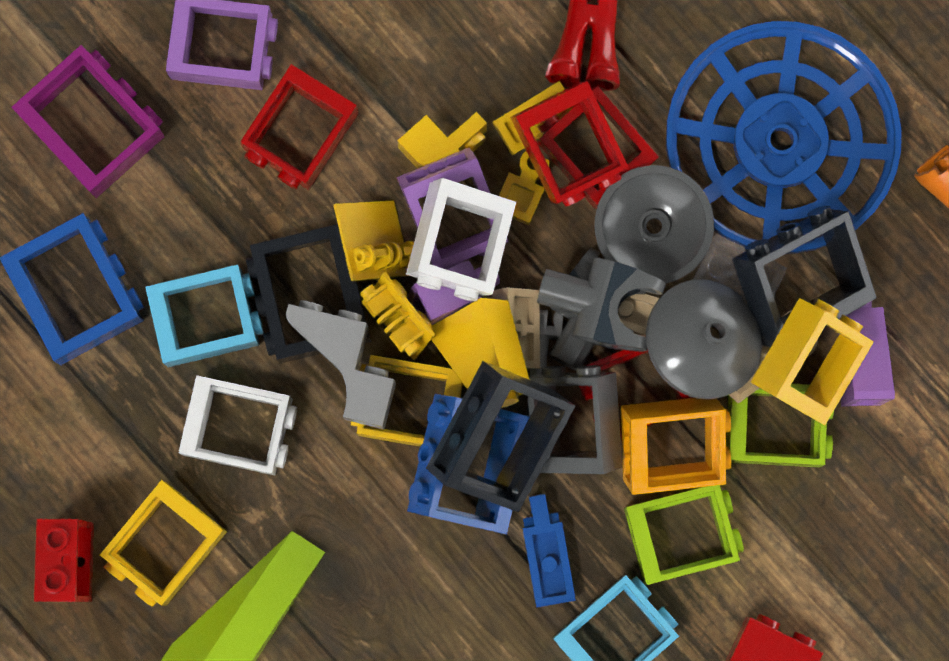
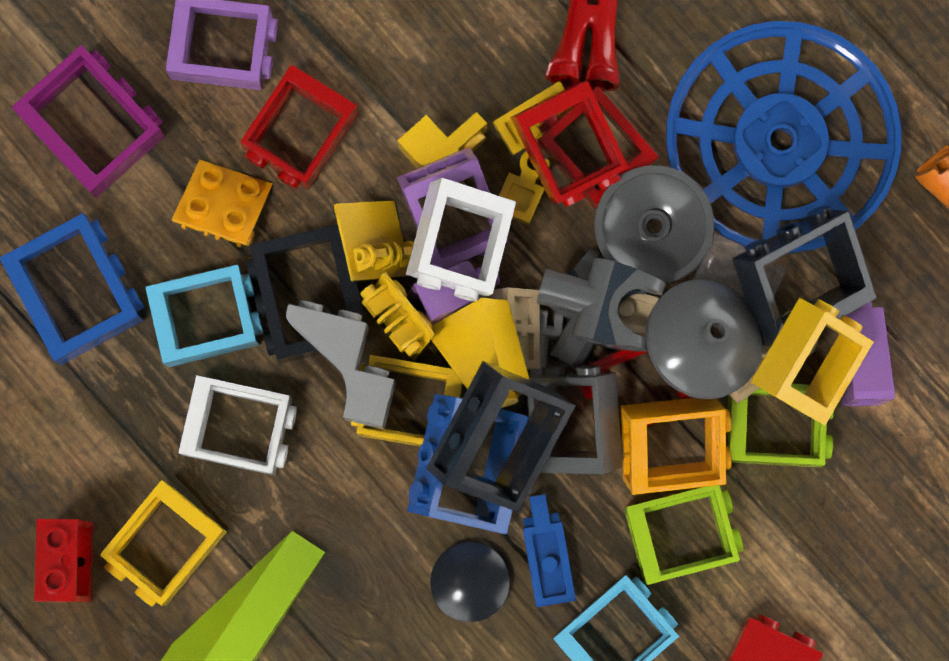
(222, 203): none -> light orange hinge
(469, 582): none -> black dish

